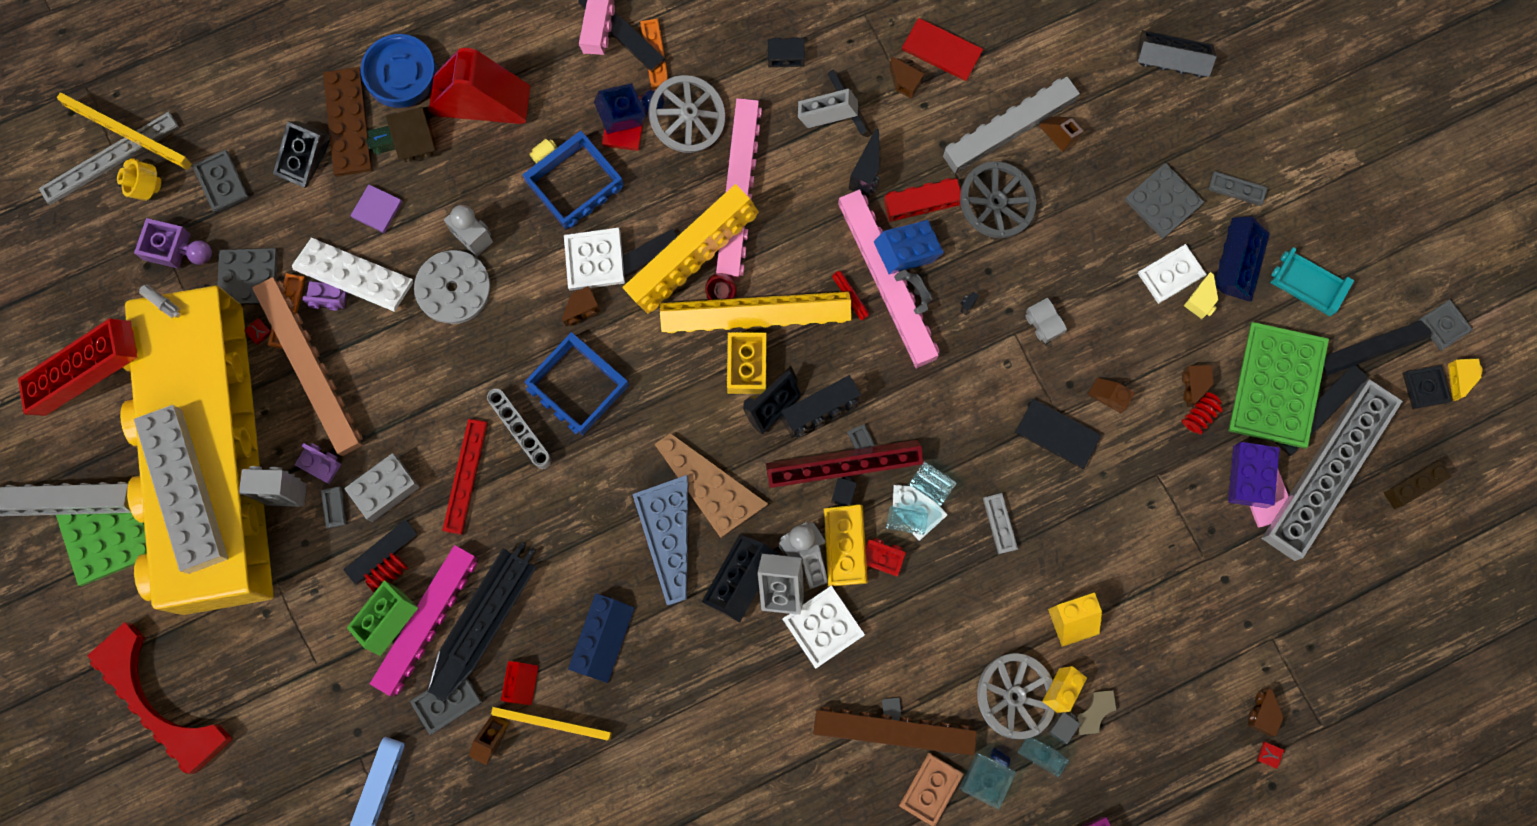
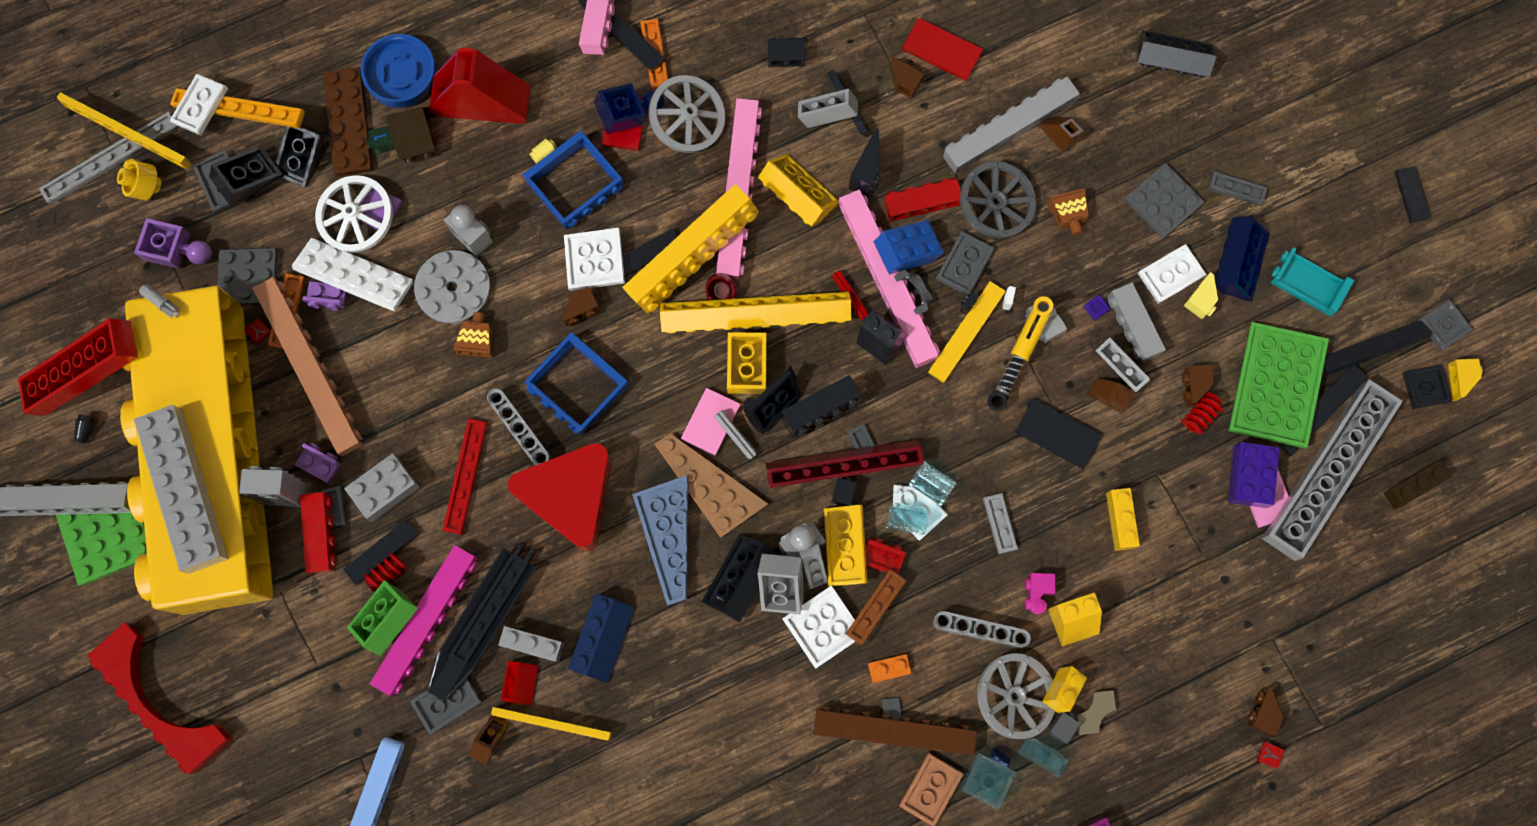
(83, 427): none -> black cone
(198, 104): none -> white tile
(244, 174): none -> black slope
(252, 110): none -> light orange tile
(317, 532): none -> red brick
(356, 214): none -> white wheel
(475, 338): none -> dark orange torso
(531, 644): none -> light grey brick
(568, 493): none -> red brick
(703, 428): none -> bright pink tile
(735, 434): none -> light grey axle
(798, 189): none -> yellow slope
(875, 607): none -> dark orange tile
(880, 336): none -> black slope
(889, 668): none -> orange plate
(965, 263): none -> dark grey tile
(966, 332): none -> yellow tile
(991, 628): none -> light grey beam
(1008, 298): none -> white tile
(1021, 351): none -> piece
(1038, 585): none -> dark pink brick
(1069, 210): none -> dark orange torso
(1096, 307): none -> dark purple tile
(1122, 364): none -> light grey brick
(1122, 519): none -> yellow brick
(1136, 323): none -> light grey brick
(1412, 194): none -> black tile

